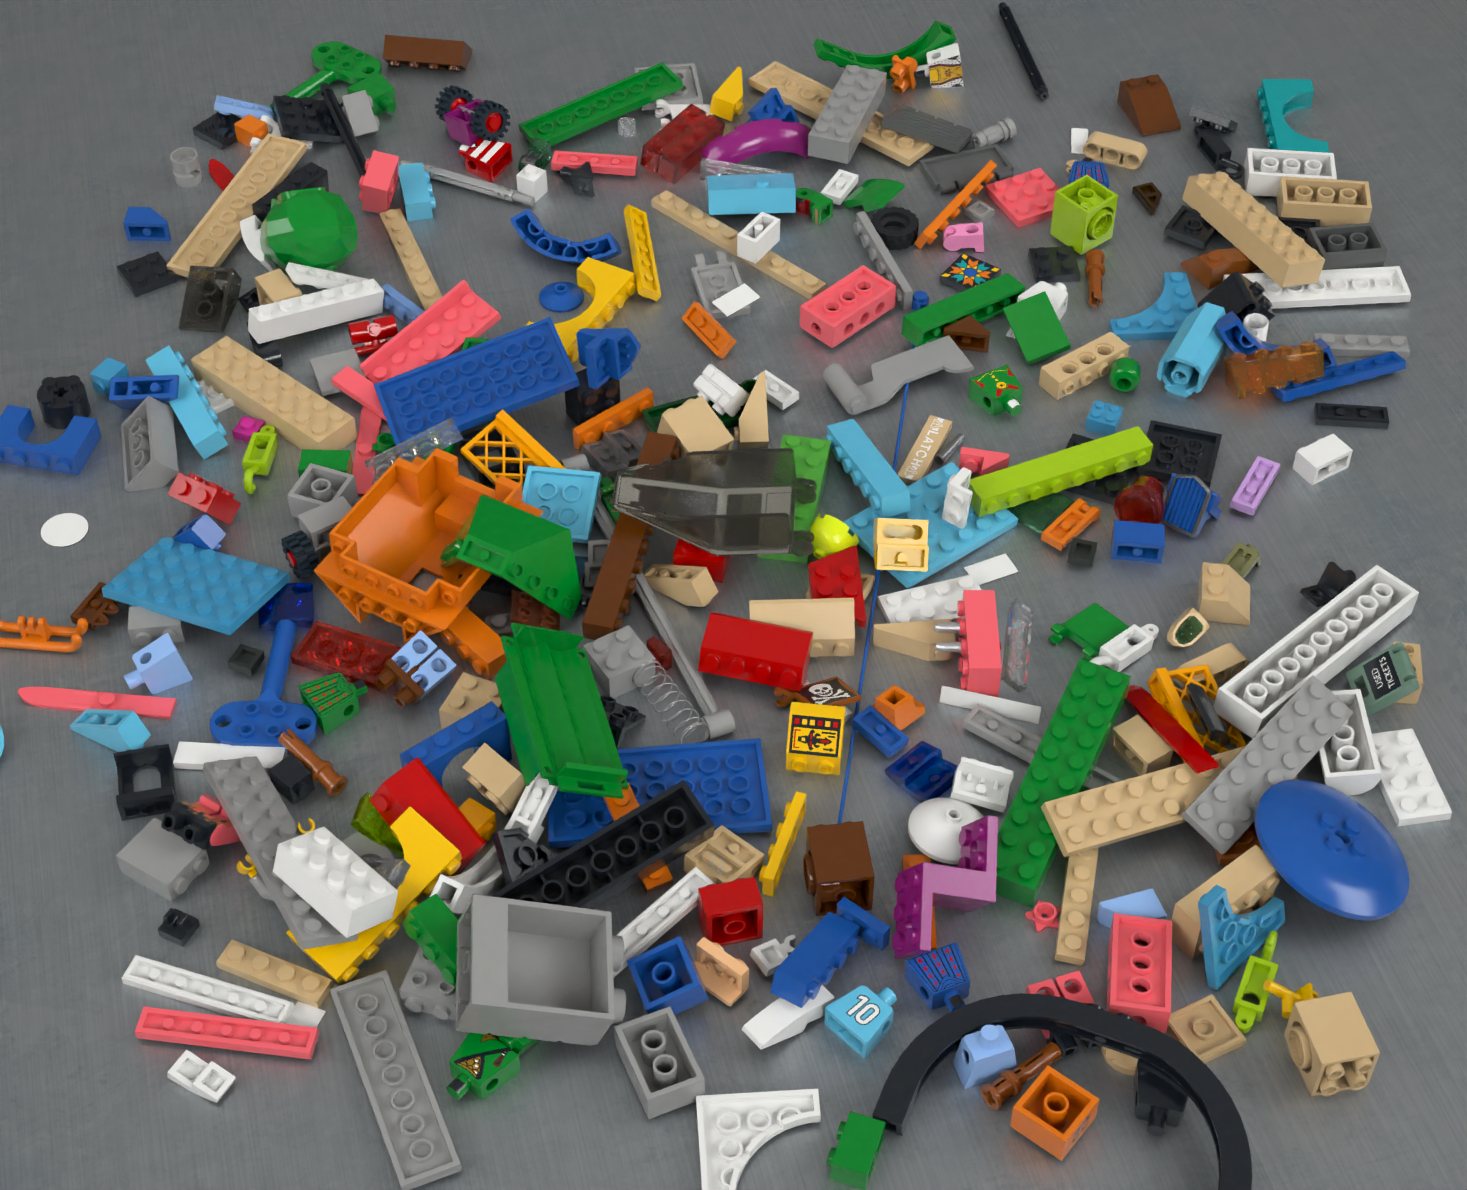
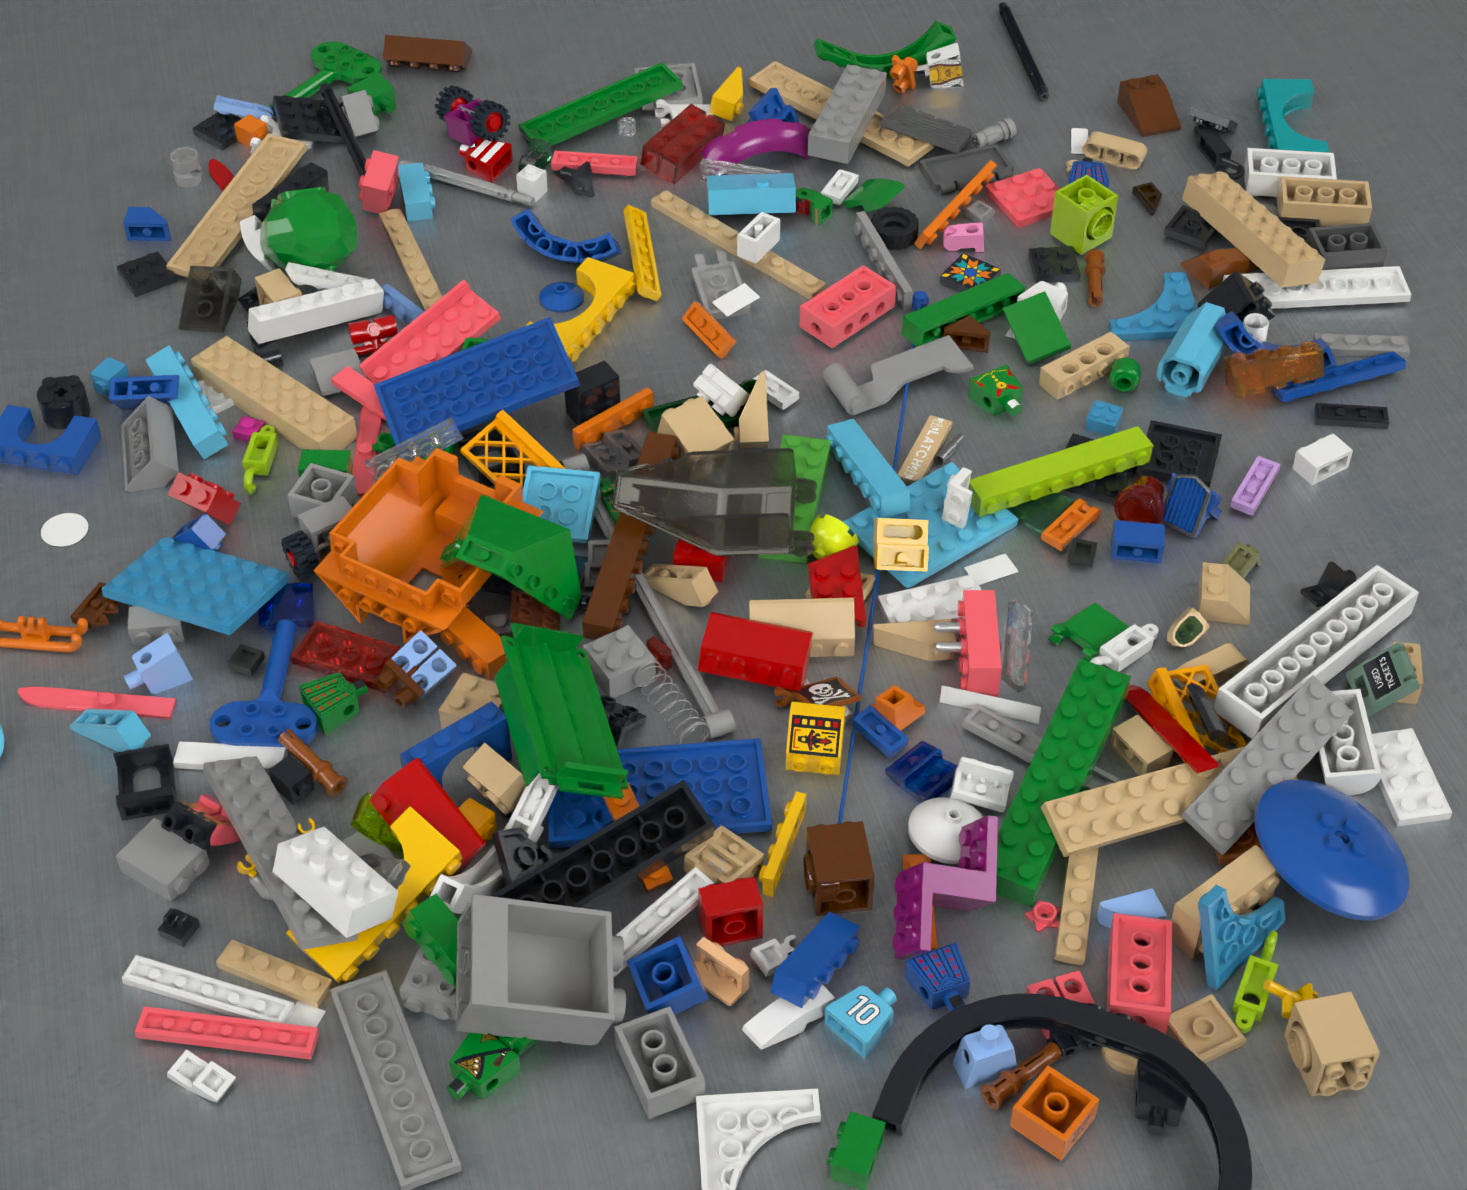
(606, 353): blue piece -> none
(871, 928): blue plate -> none
(982, 461): coral slope -> none

